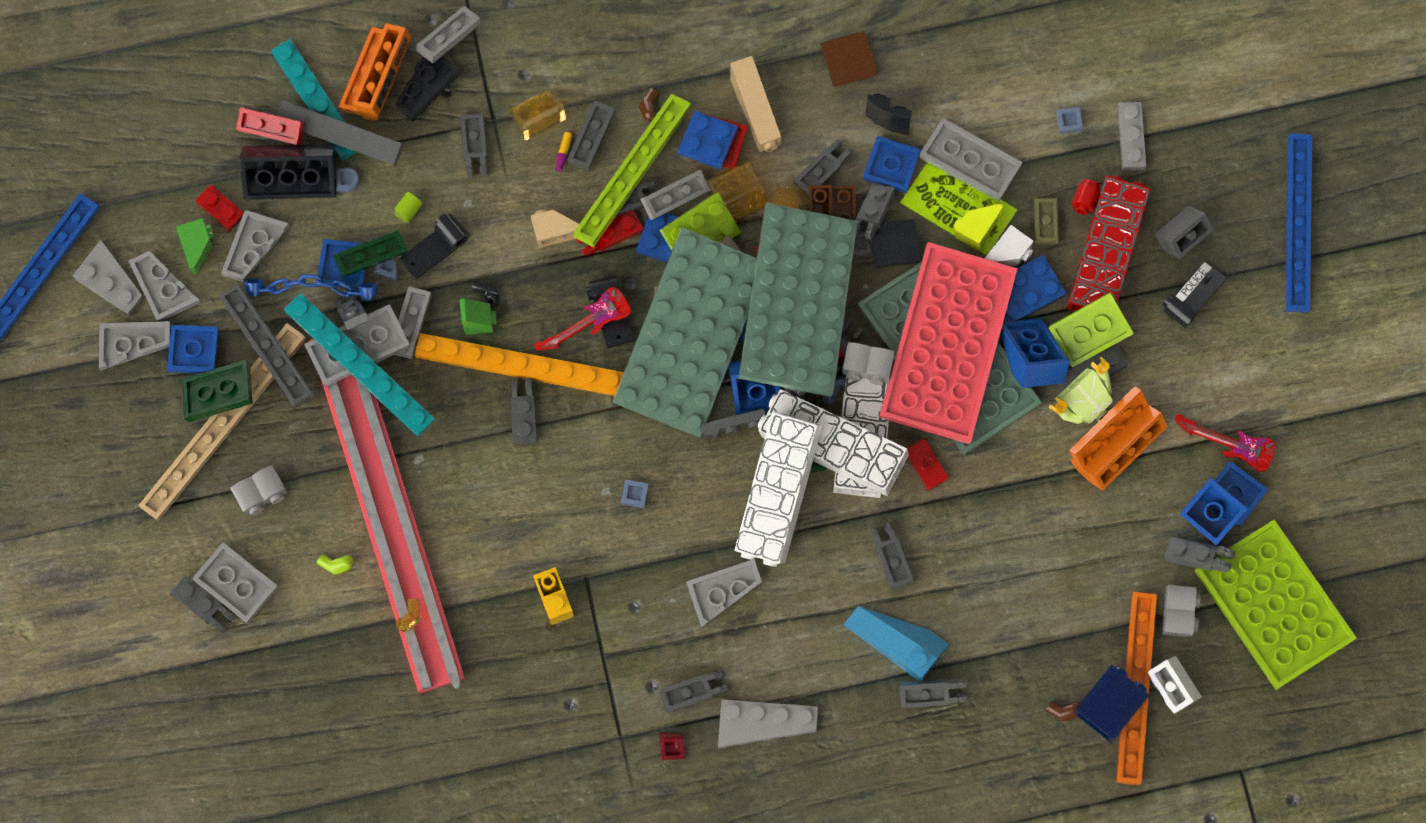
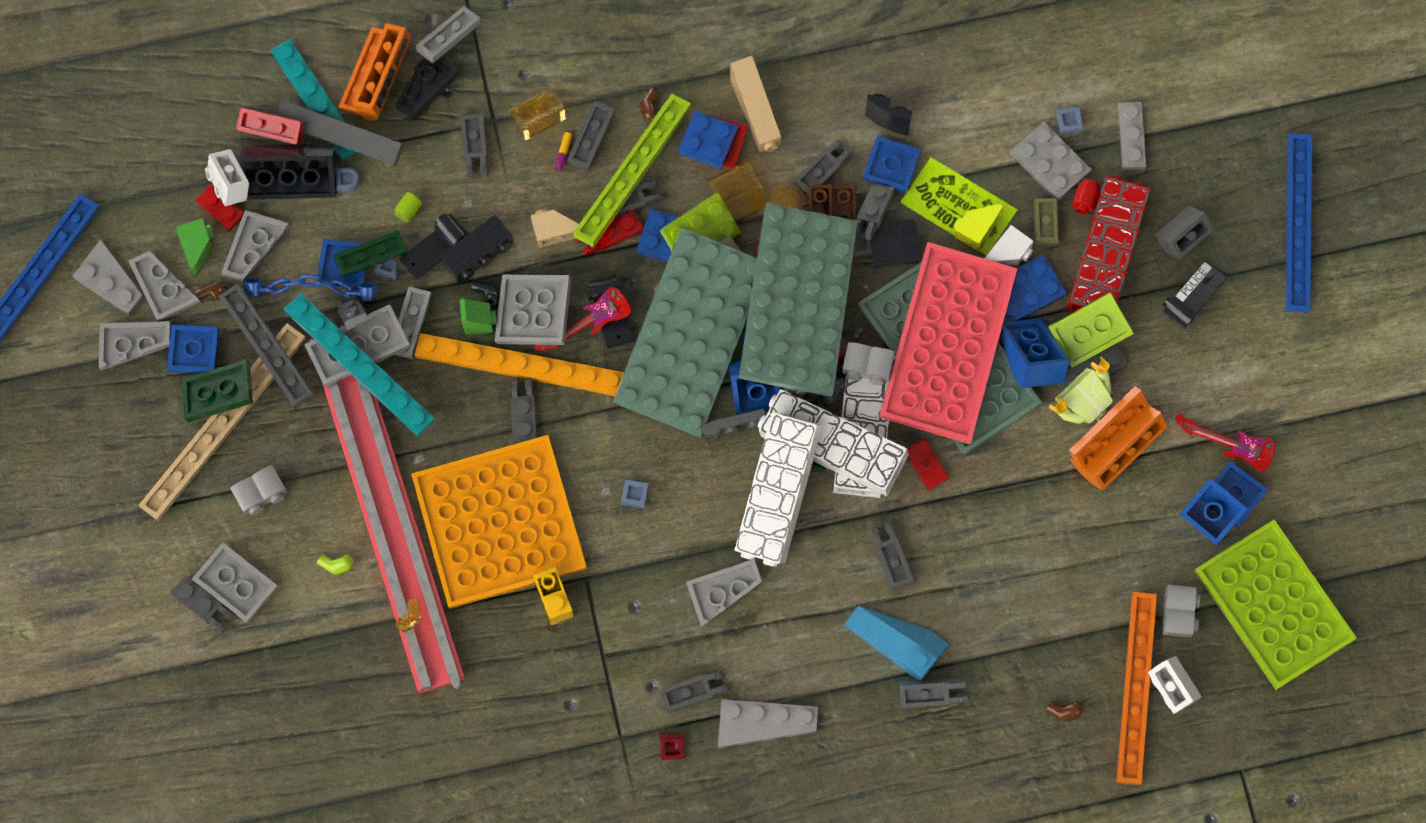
(212, 289): none -> reddish brown arm
(227, 177): none -> white brick
(477, 249): none -> black brick
(498, 521): none -> light orange plate
(533, 309): none -> light grey plate
(675, 194): light grey plate -> none
(848, 58): reddish brown slope -> none
(970, 159): light grey plate -> none
(1050, 161): none -> light grey plate
(1111, 703): clear blue brick -> none
(1198, 555): dark grey hinge -> none

